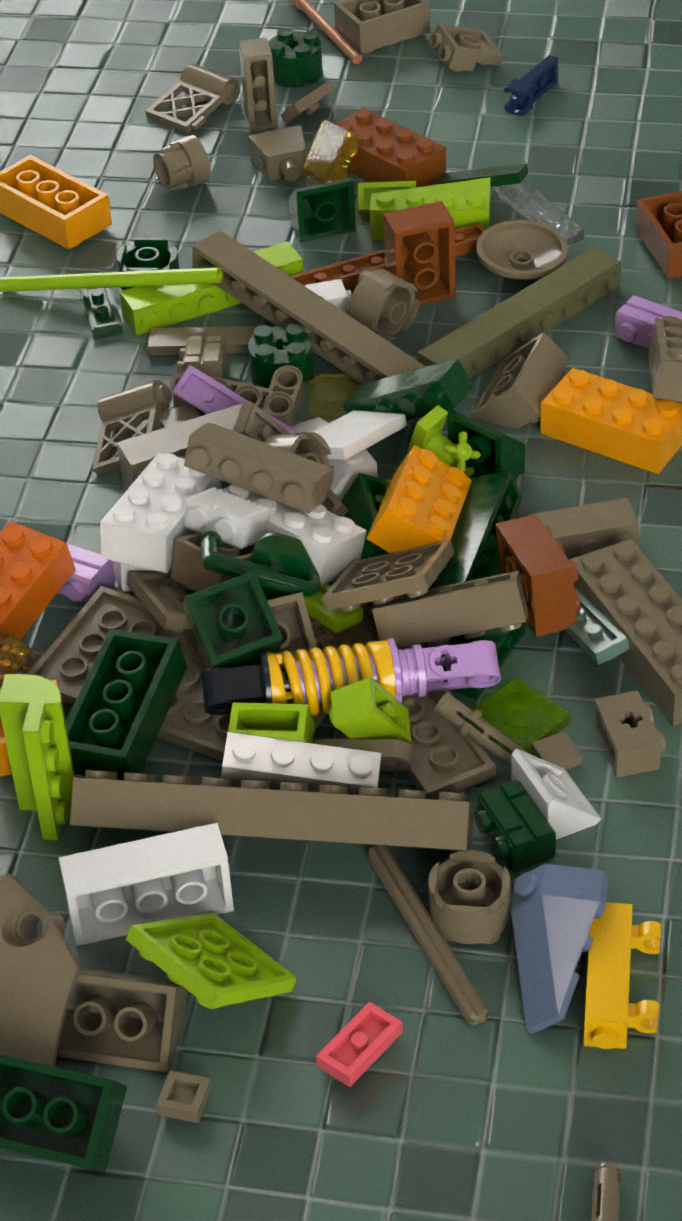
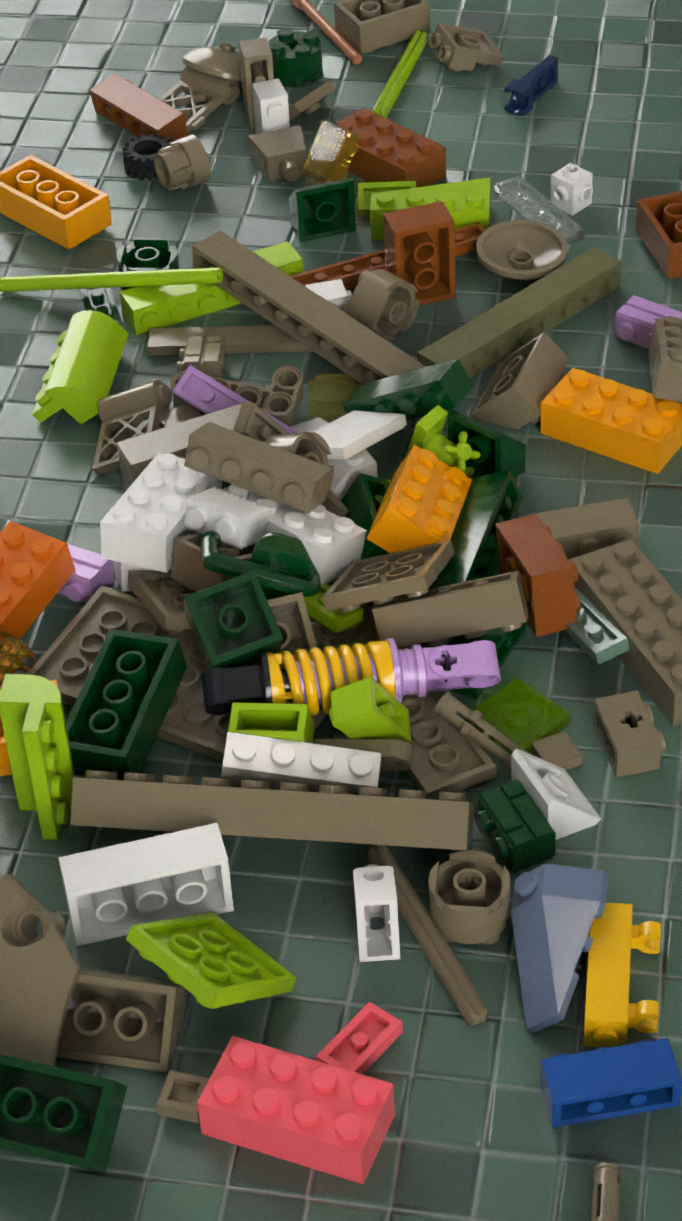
(81, 367): none -> lime brick
(137, 109): none -> brick
(140, 153): none -> black tyre
(215, 60): none -> dark tan dish
(270, 106): none -> white brick
(279, 347): dark green brick -> none
(297, 1109): none -> coral brick
(376, 897): none -> white torso
(400, 74): none -> lime axle
(498, 175): dark green tile -> none
(571, 188): none -> white brick
(610, 1082): none -> blue brick

